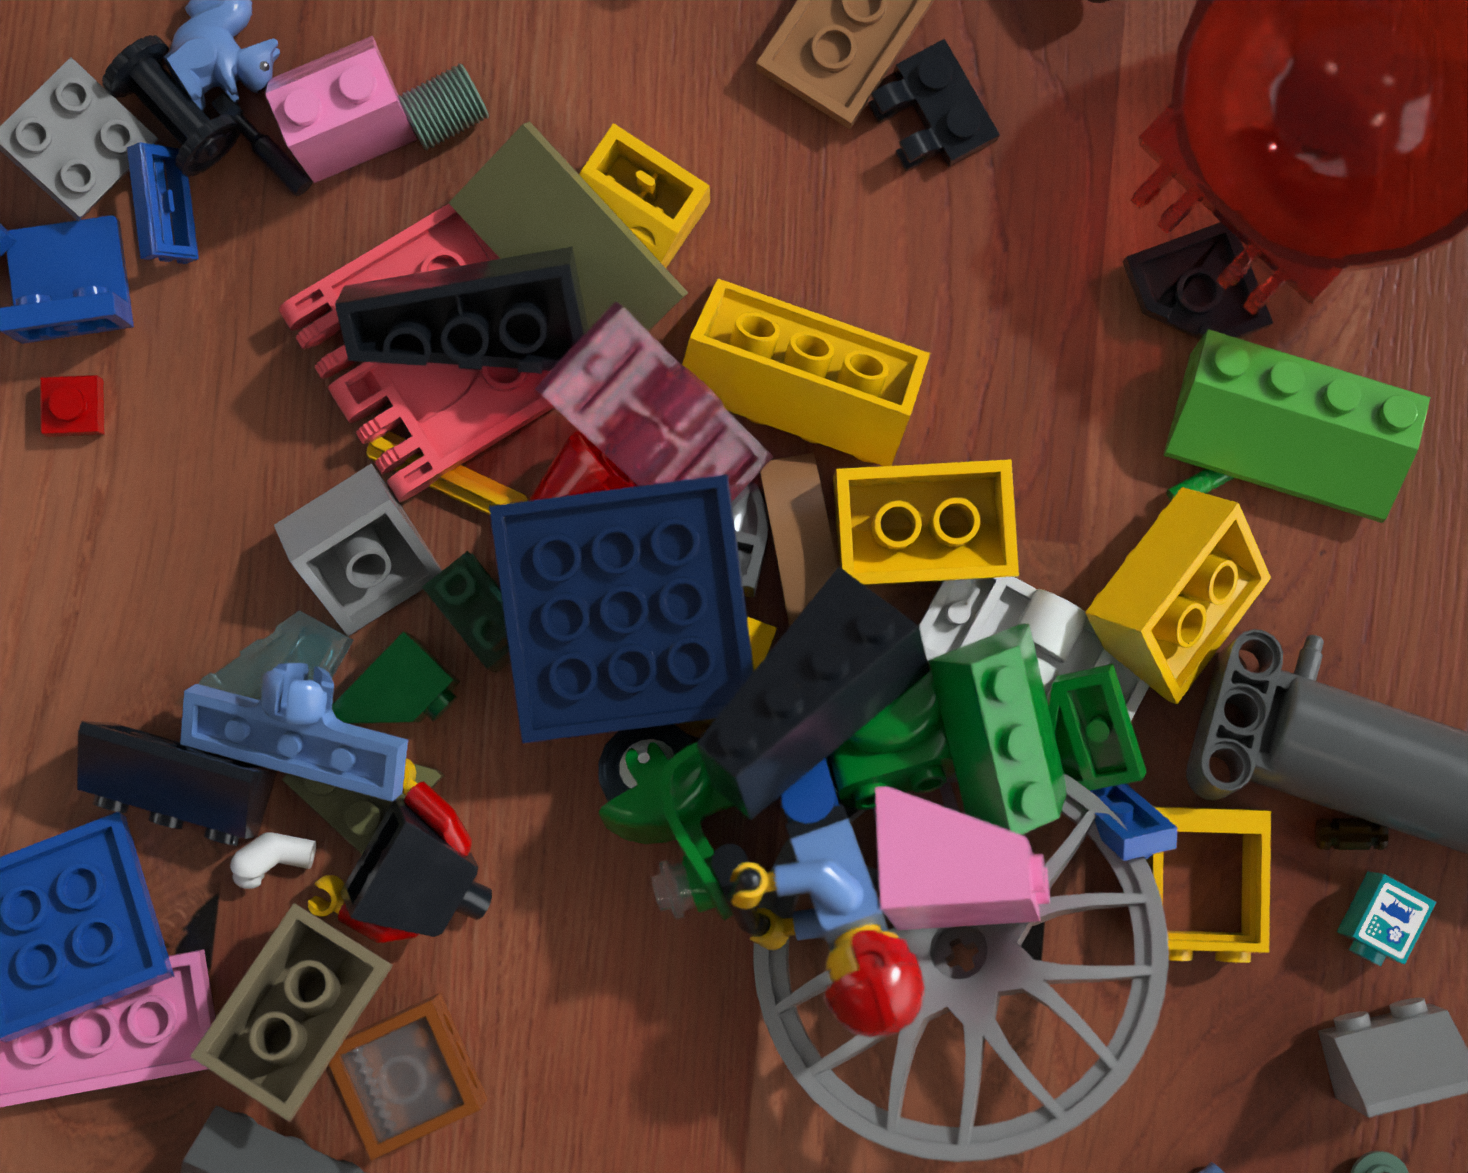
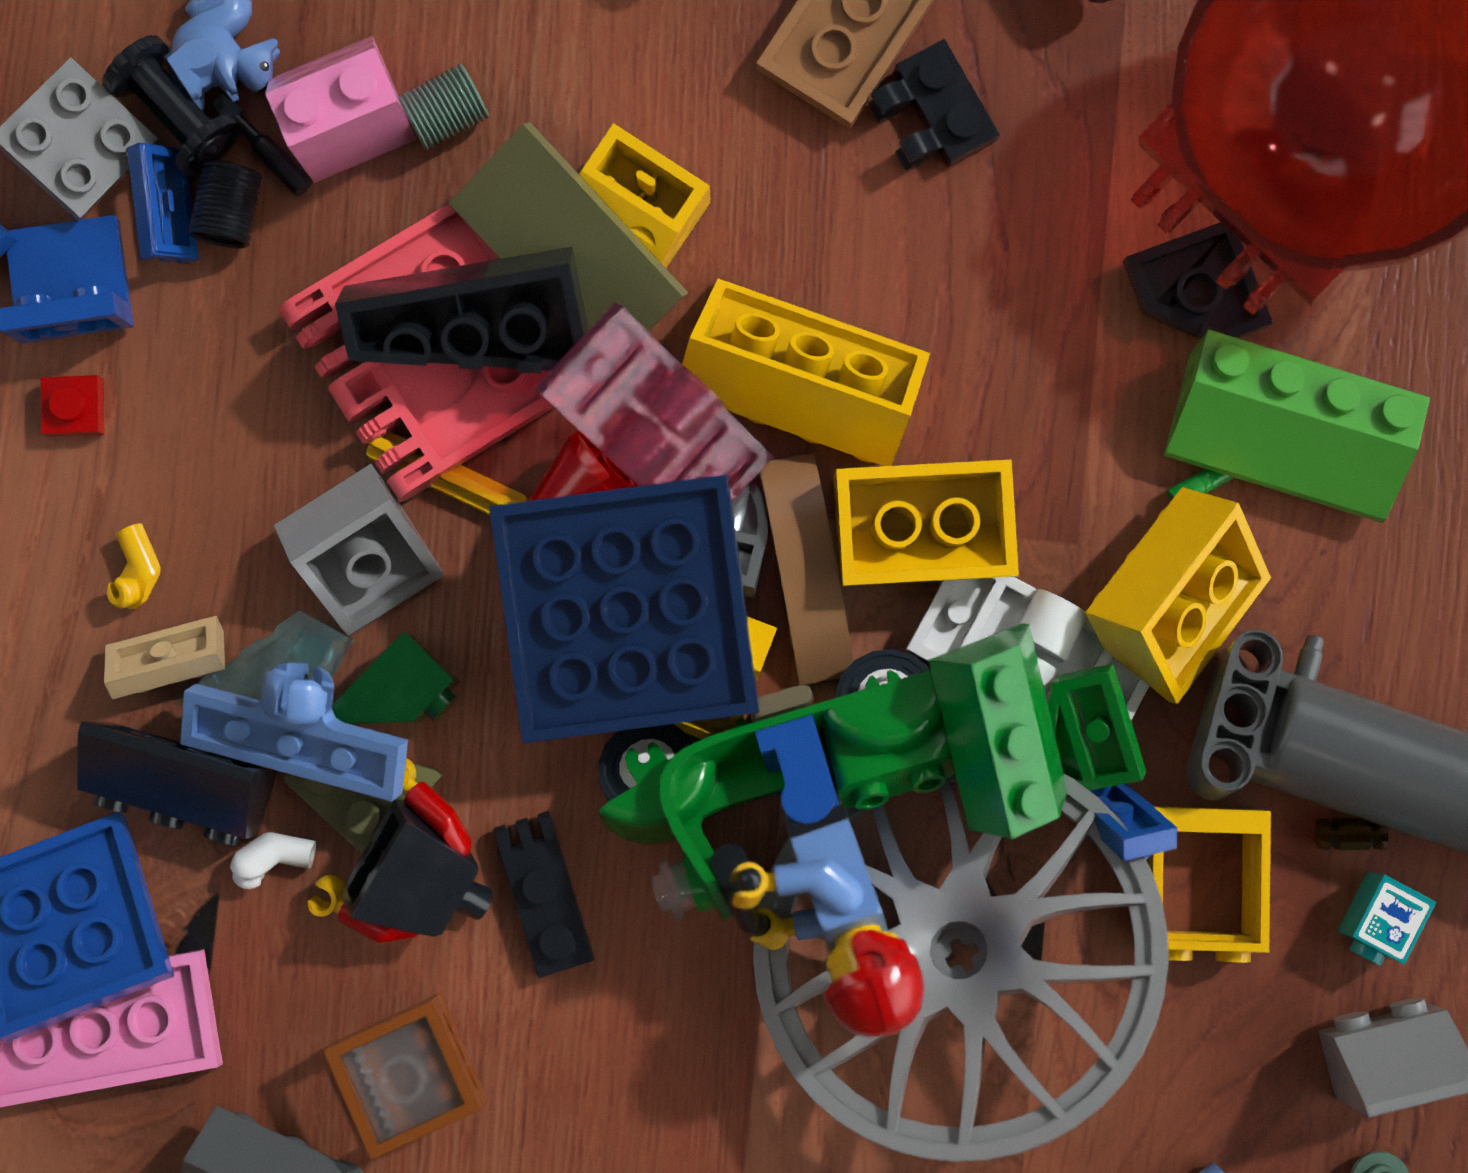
(140, 572): none -> yellow arm
(164, 657): none -> tan plate
(225, 204): none -> black piece
(291, 1012): dark tan slope -> none
(474, 608): clear green hips -> none
(545, 897): none -> black hinge
(812, 692): black wedge -> none
(952, 867): bright pink slope -> none

